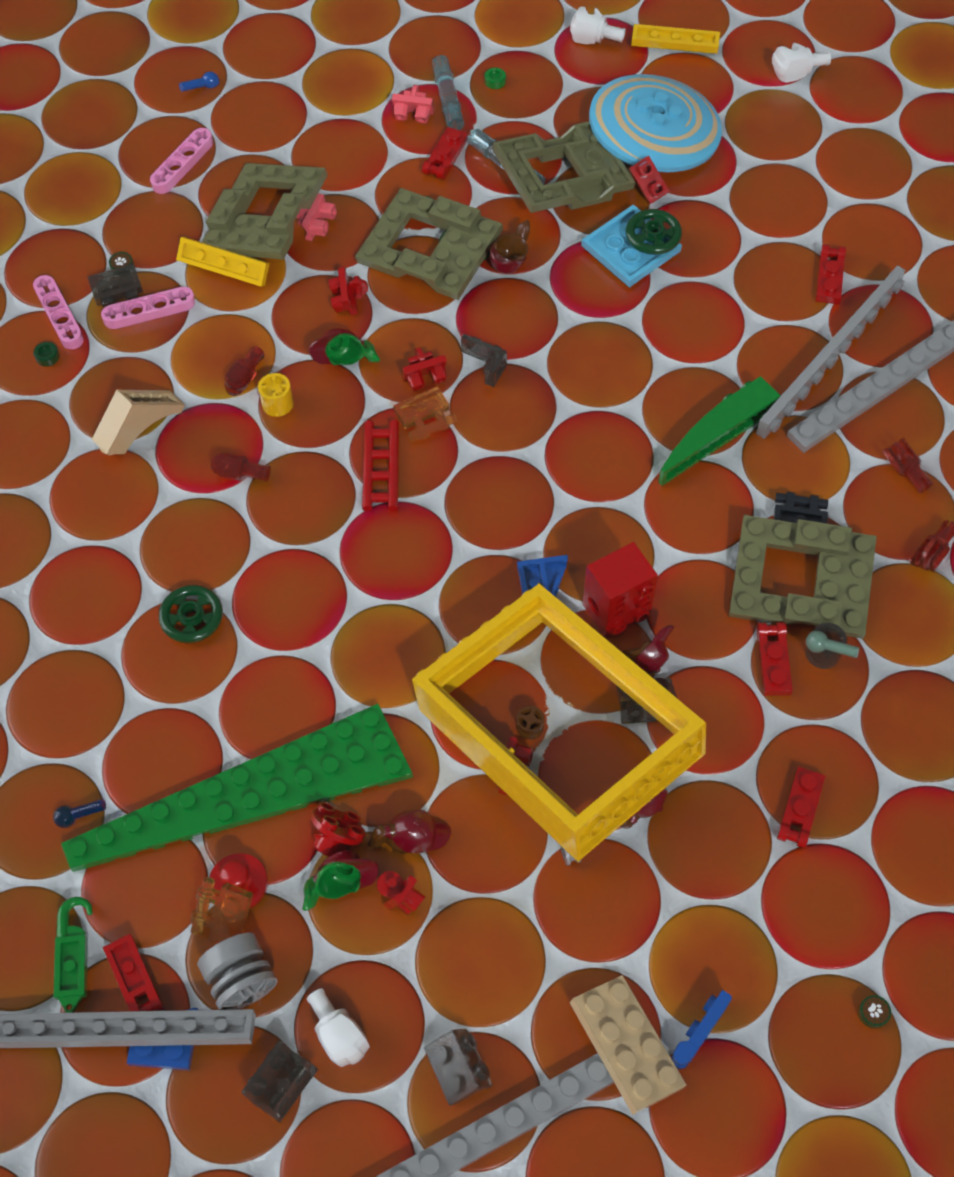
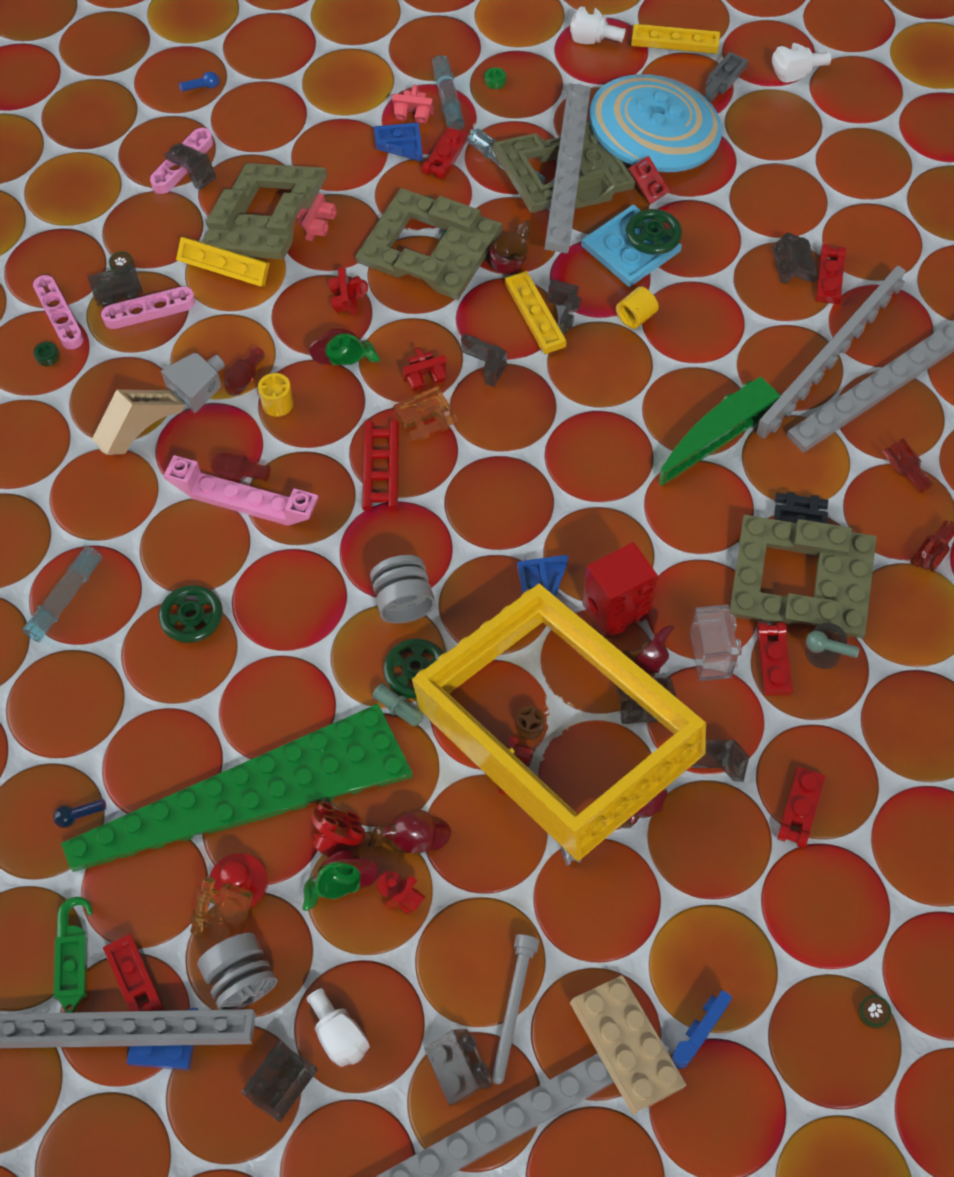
(62, 594): none -> clear light blue piece
(194, 379): none -> light grey torso
(195, 162): none -> clear smoke bracket
(238, 497): none -> bright pink slope
(394, 659): none -> dark green plate
(398, 705): none -> sand green axle
(400, 140): none -> blue wing
(402, 589): none -> light grey wheel
(525, 948): none -> light grey piece
(535, 312): none -> yellow plate
(565, 295): none -> clear smoke bracket
(567, 169): none -> light grey plate
(637, 307): none -> yellow piece
(714, 642): none -> clear piece
(725, 75): none -> dark grey hinge
(725, 755): none -> clear smoke bracket
(794, 258): none -> clear smoke bracket

